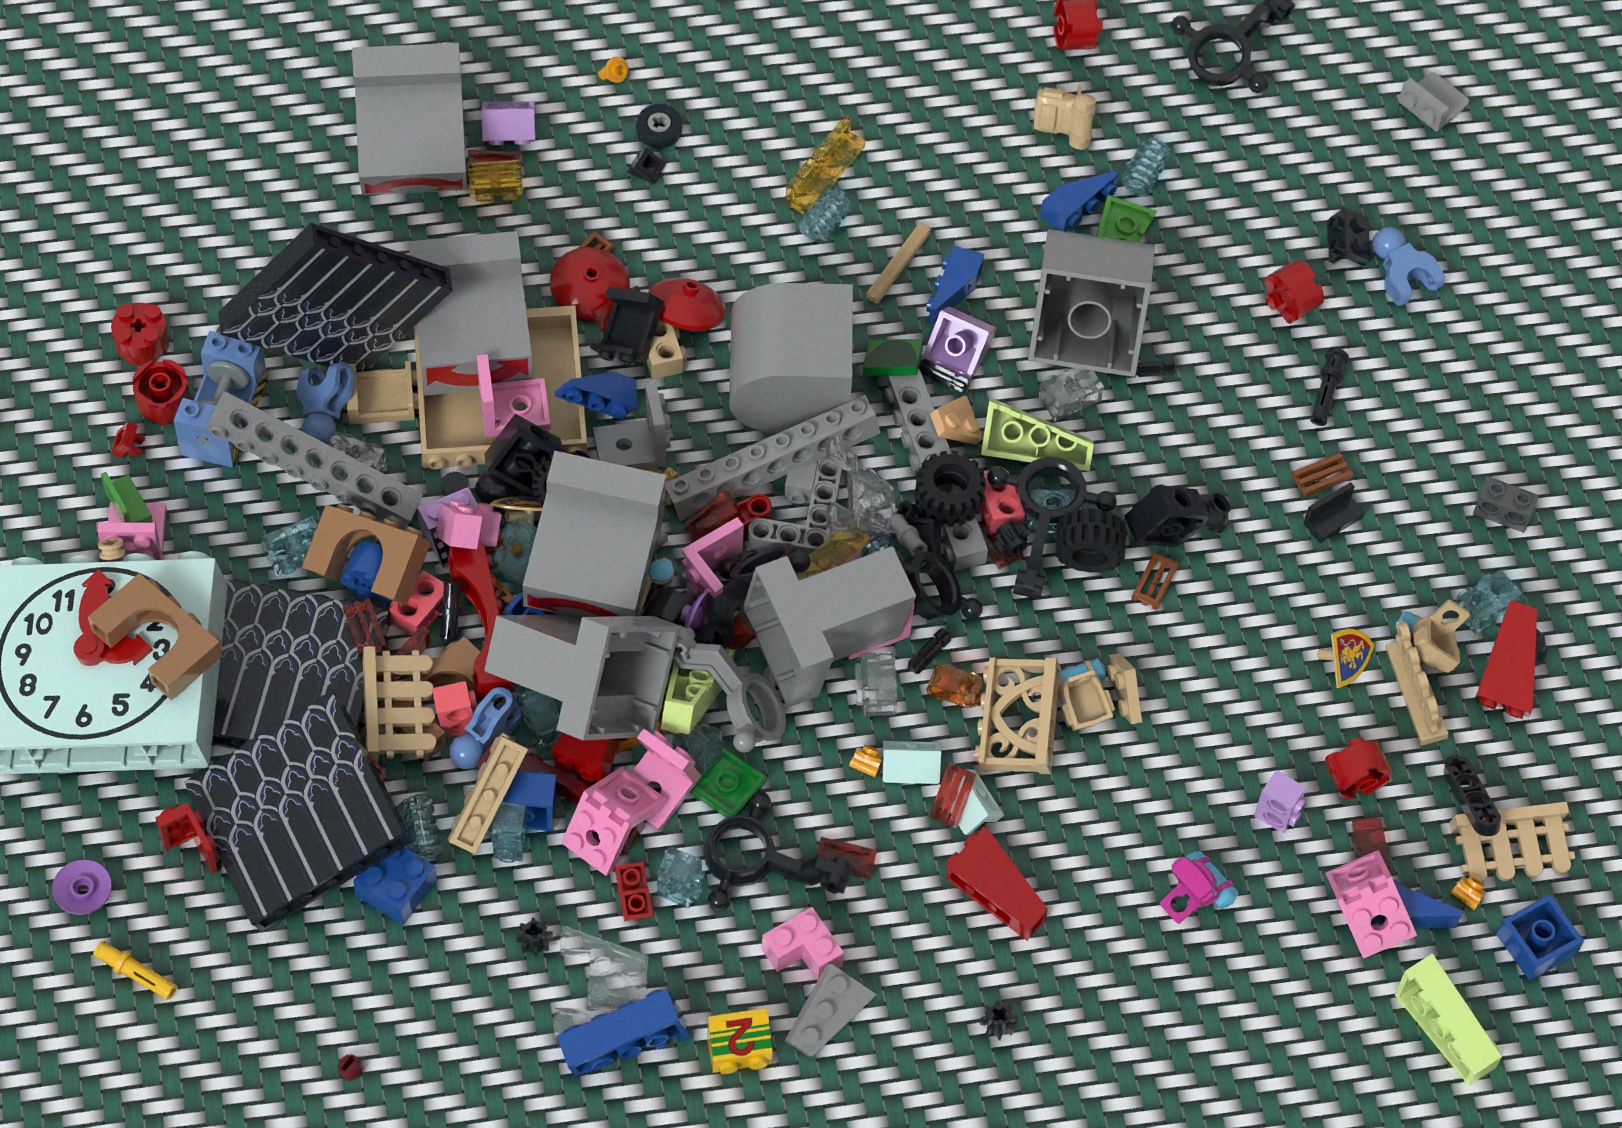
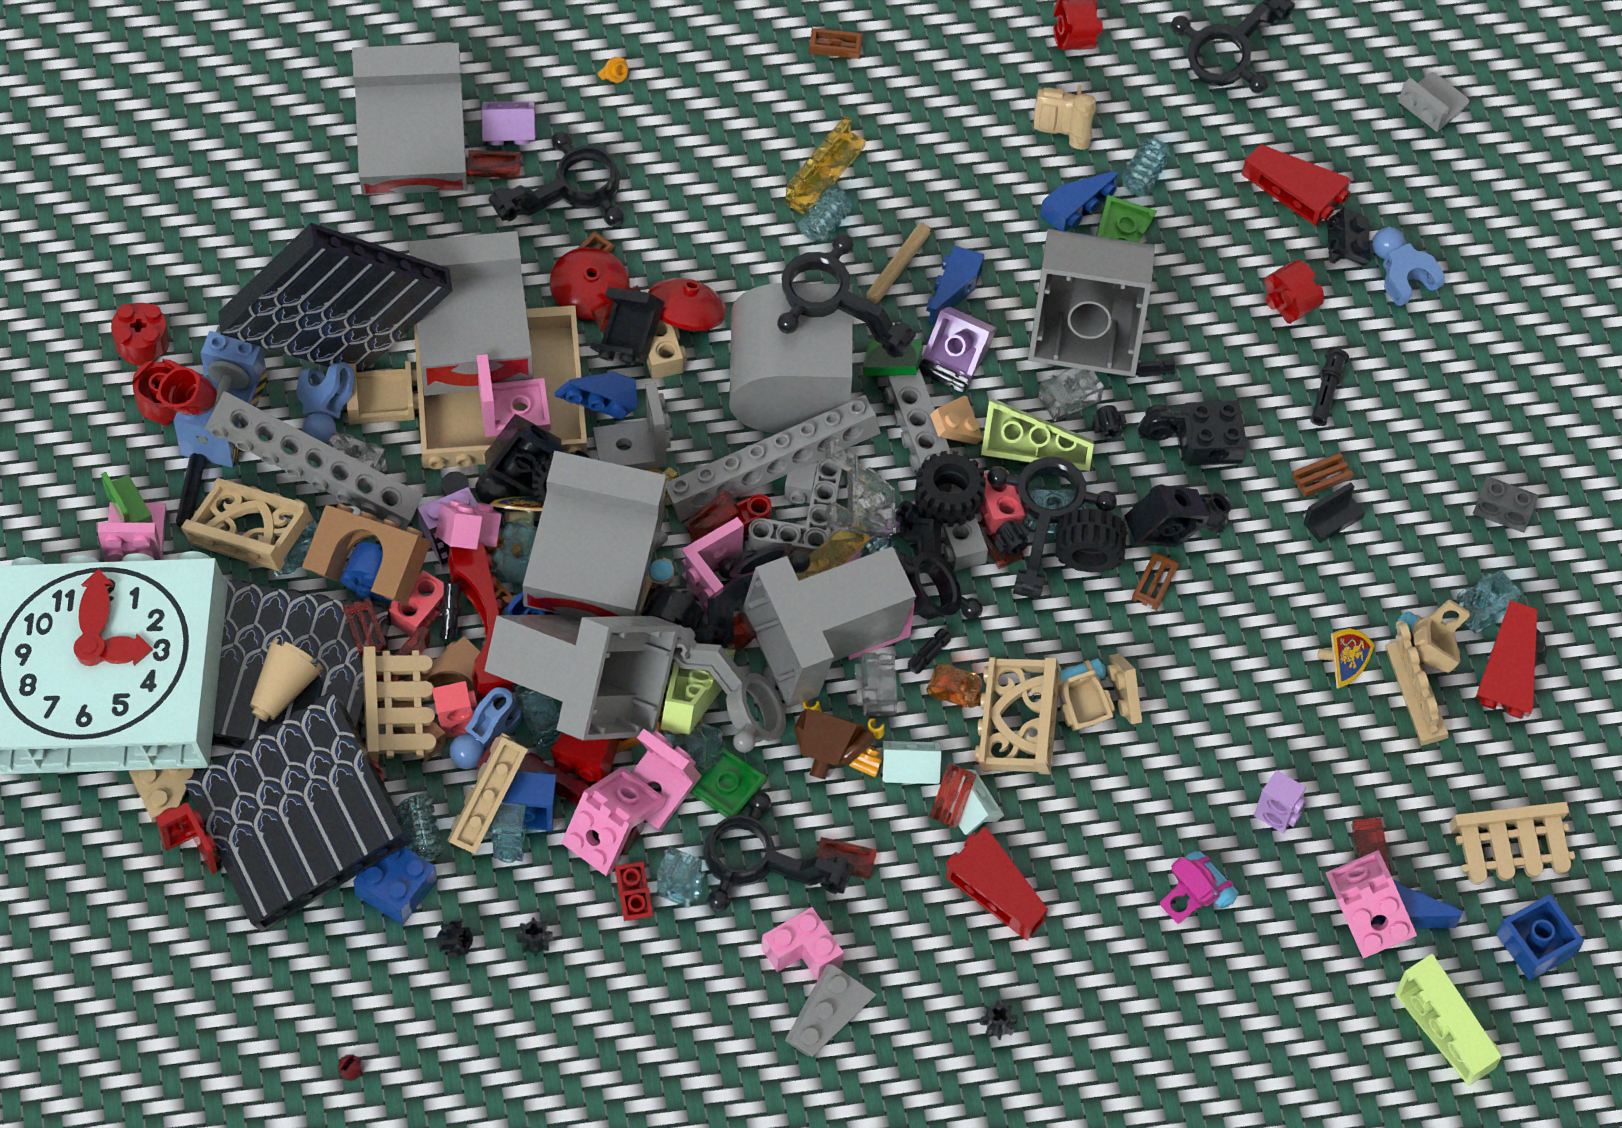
(78, 876): medium lavender dish -> none
(111, 548): tan bush -> none
(125, 441): red tile -> none
(125, 964): yellow pin -> none
(142, 603): medium nougat arch -> none
(161, 788): none -> tan plate
(189, 392): none -> red helmet
(190, 488): none -> black axle
(246, 500): none -> tan fence
(282, 679): none -> tan cone
(454, 939): none -> black gear
(495, 180): clear yellow brick -> none
(521, 199): none -> black piece
(614, 977): clear wing -> none
(623, 1032): blue wedge -> none
(646, 166): black slope -> none
(660, 136): black bush -> none
(695, 615): medium lavender dish -> none
(739, 1041): yellow slope -> none
(832, 738): none -> reddish brown torso
(834, 46): none -> dark orange tile
(894, 337): none -> black piece
(907, 535): light grey pin -> none
(1109, 422): none -> black gear
(1204, 431): none -> black brick
(1297, 183): none -> red slope
(1359, 768): red brick -> none
(1469, 891): light orange plate -> none
(1477, 794): black beam -> none

